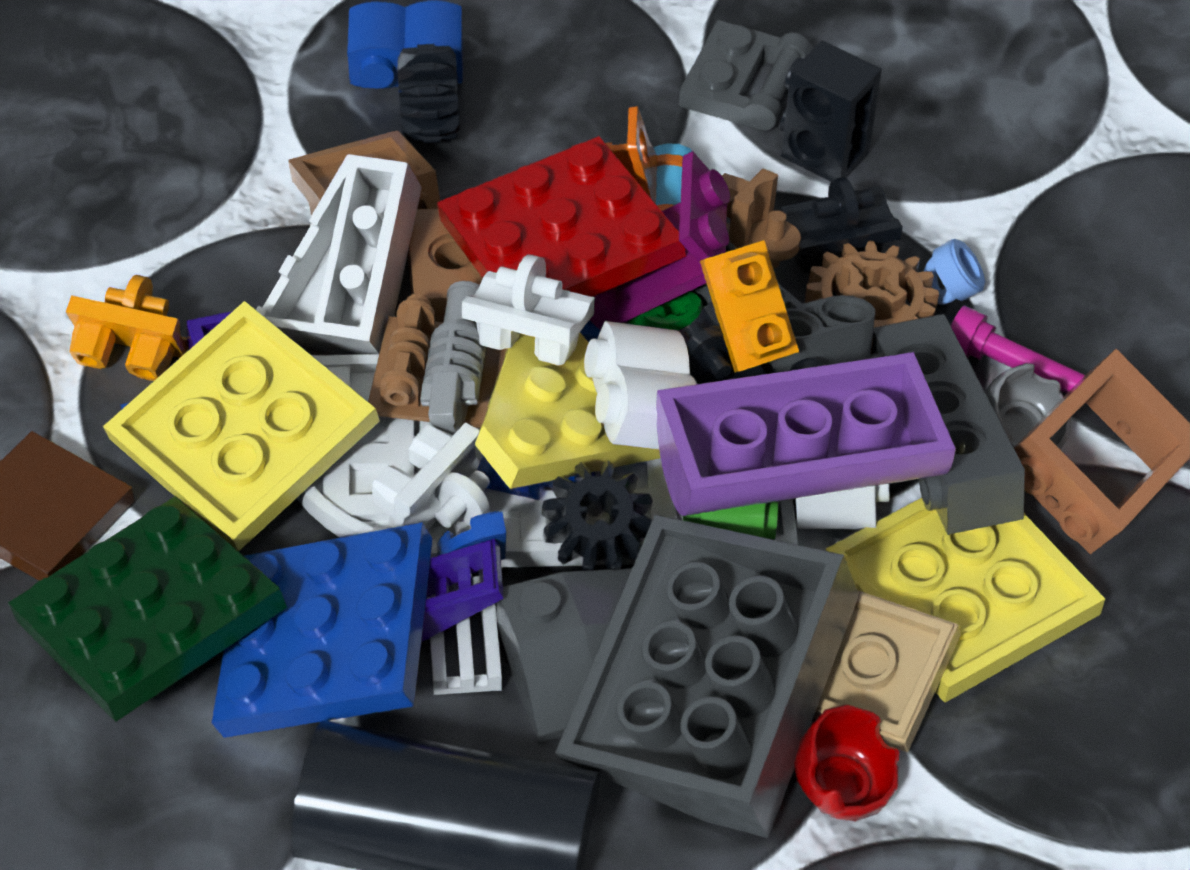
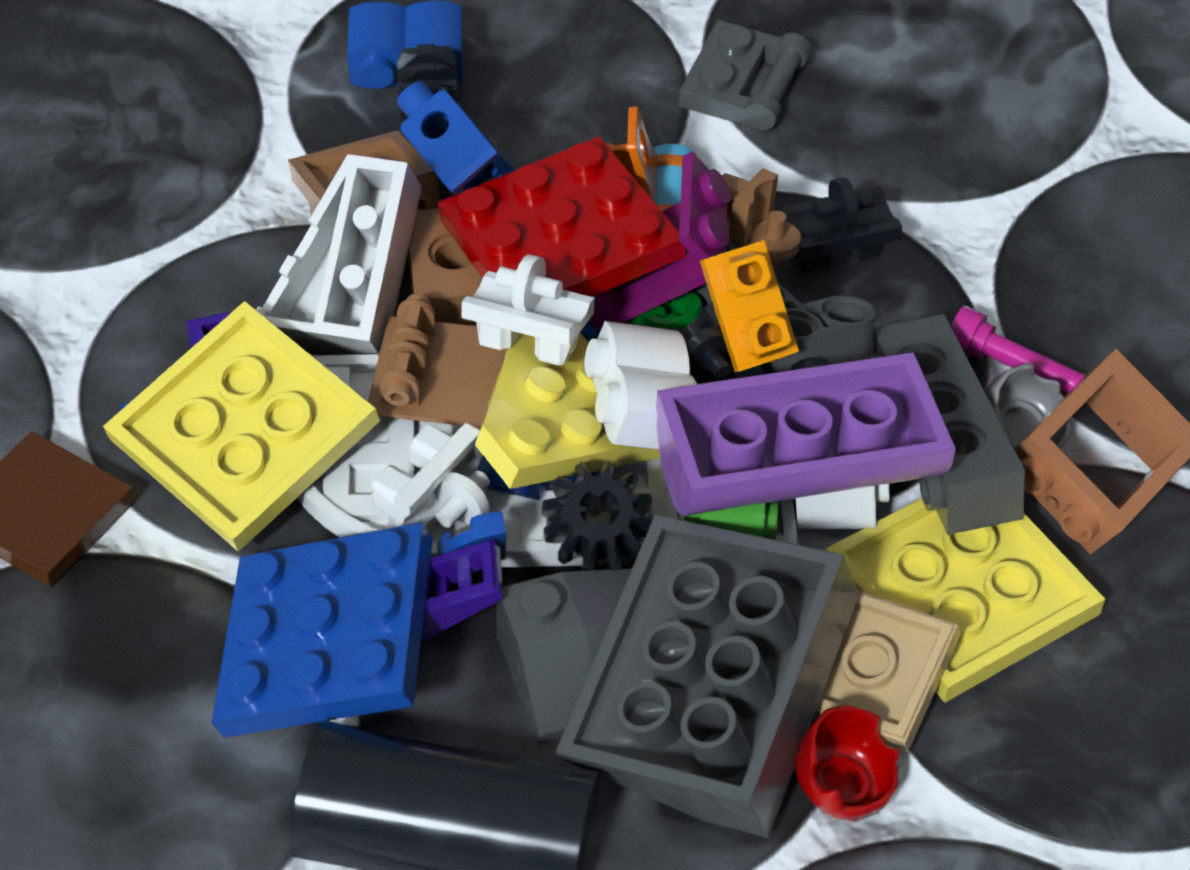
(128, 319): light orange hips -> none
(146, 607): dark green plate -> none
(449, 139): none -> blue torso
(453, 364): light grey hinge -> none
(467, 681): white tile -> none
(829, 111): black brick -> none
(877, 279): medium nougat gear -> none
(957, 270): light blue tile -> none

